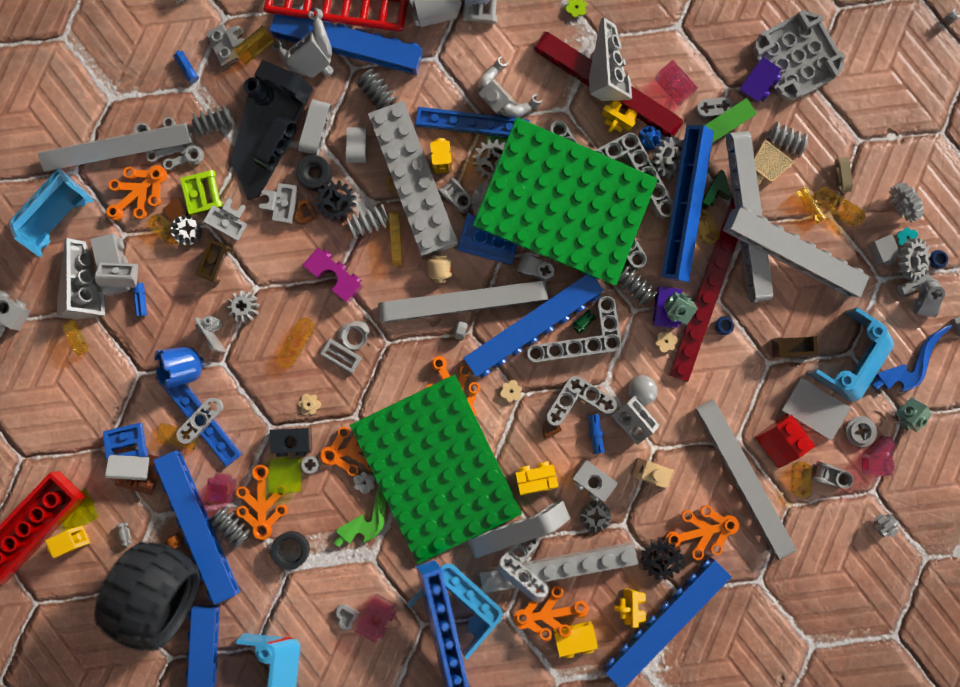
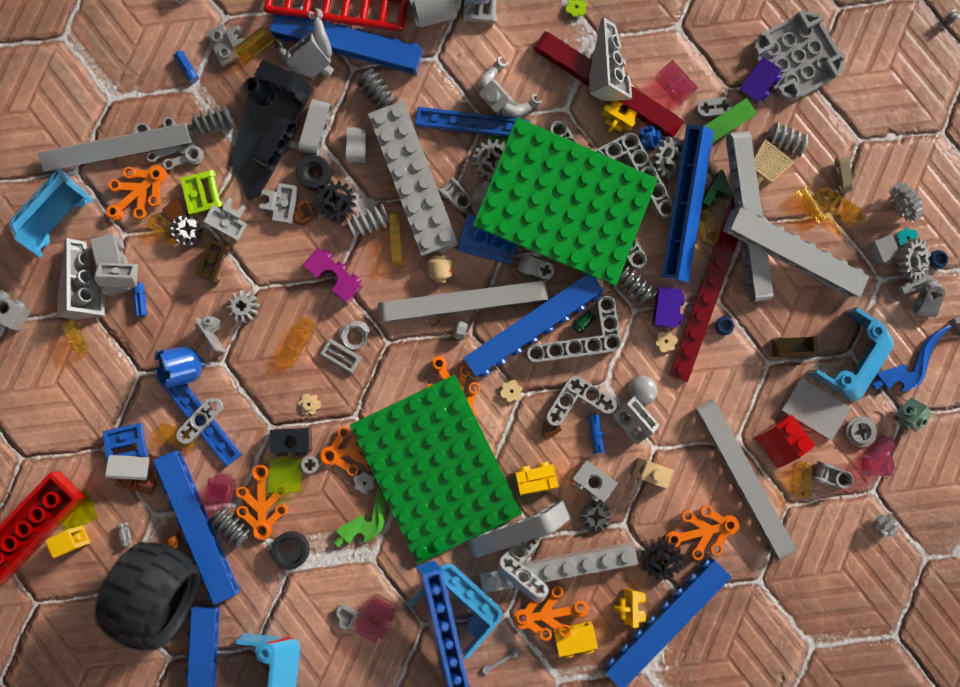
(441, 156): yellow brick -> none
(486, 669): none -> light grey hinge
(680, 307): sand green brick -> none

